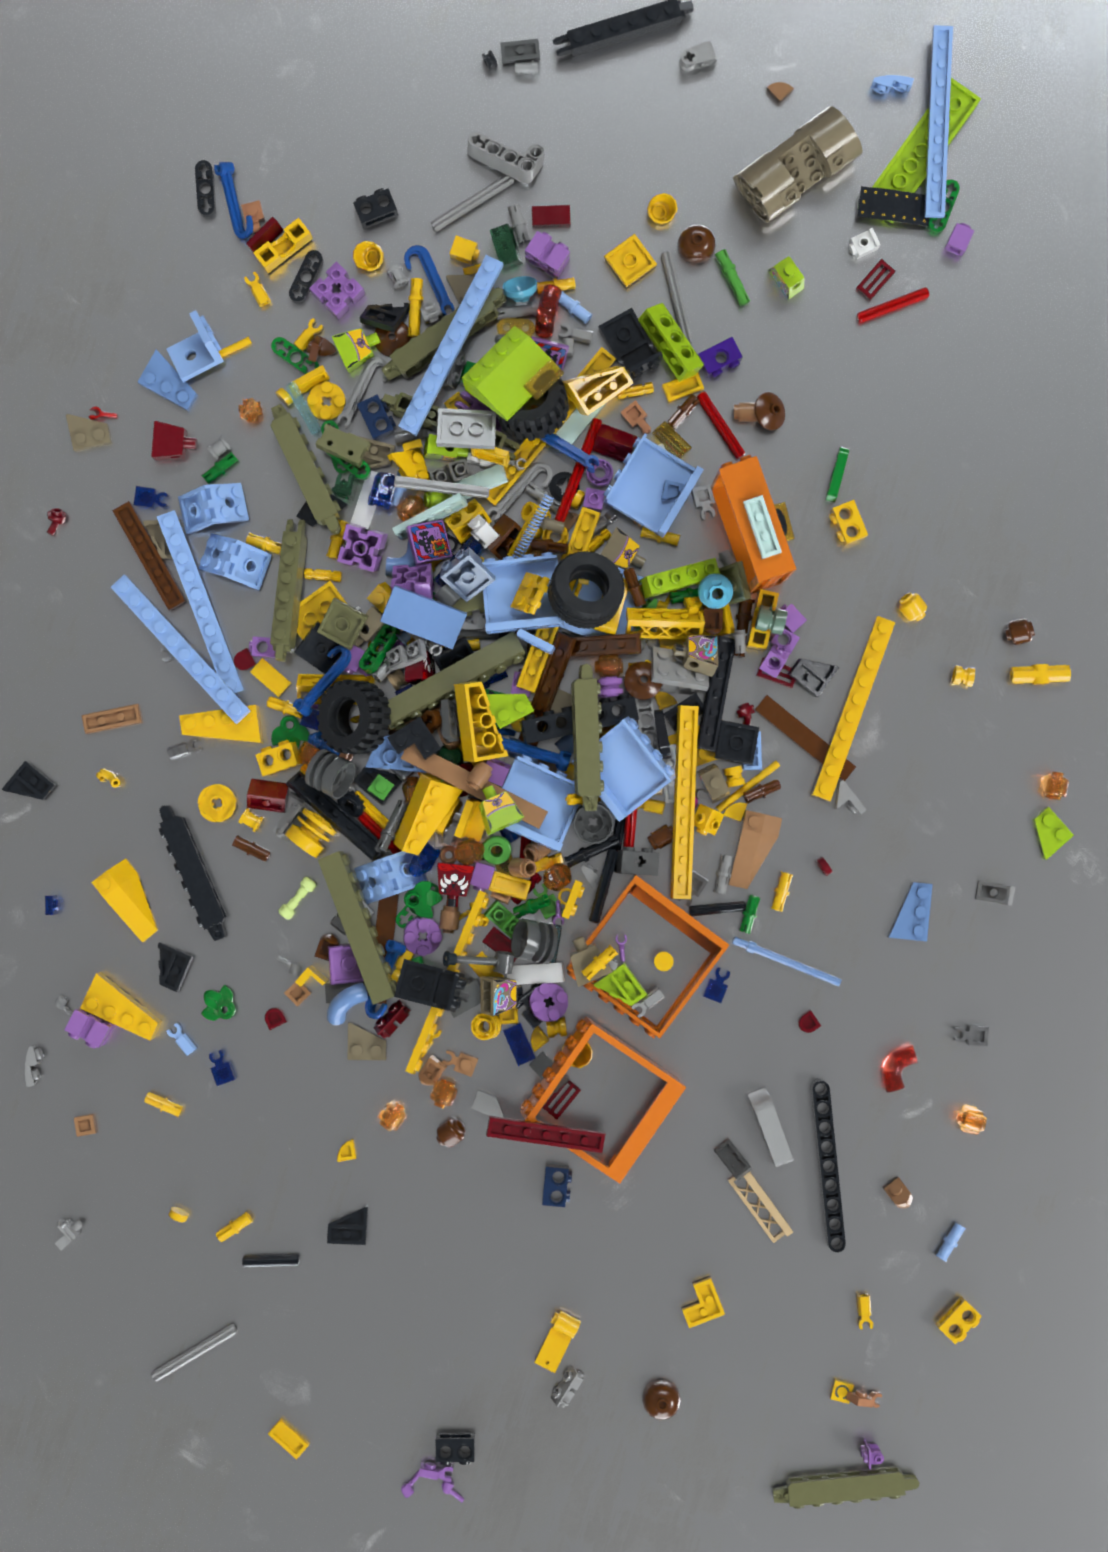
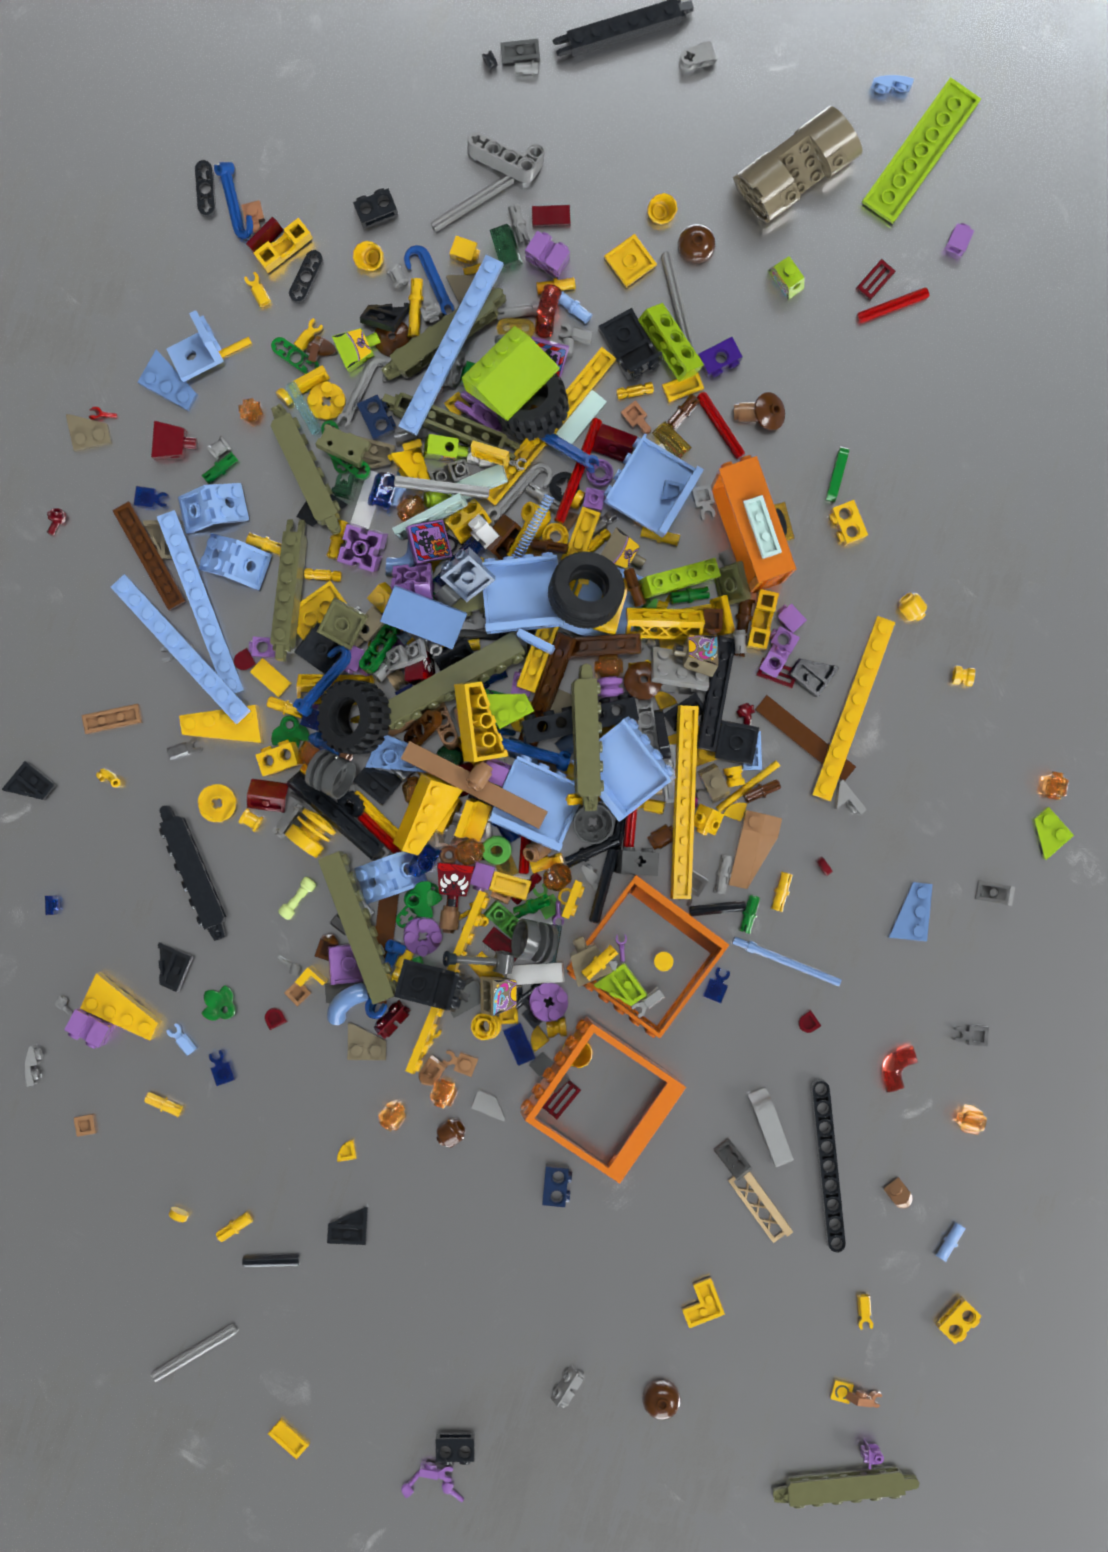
(70, 1231): light grey piece -> none
(125, 894): yellow wedge -> none
(251, 848): reddish brown axle -> none
(337, 302): medium lavender brick -> none
(380, 787): bright green plate -> none
(388, 833): dark grey pin -> none
(415, 734): black plate -> none
(449, 720): dark grey plate -> none
(466, 428): light grey plate -> none
(498, 810): lime torso -> none
(520, 288): medium azure piece -> none
(522, 867): medium nougat brick -> none
(530, 593): yellow plate -> none
(543, 379): clear yellow tile -> none
(545, 1134): dark red plate -> none
(552, 525): dark tan pin -> none
(553, 1349): yellow door -> none
(597, 388): yellow wedge -> none
(692, 604): yellow tile -> none
(710, 583): medium azure piece -> none
(730, 273): bright green pin -> none
(771, 620): sand green wheel -> none
(780, 90): medium nougat tile -> none
(860, 250): white brick -> none
(892, 205): black sticker -> none
(938, 121): light blue plate -> none
(943, 221): green beam -> none
(1020, 631): reddish brown head -> none
(1040, 674): yellow piece -> none

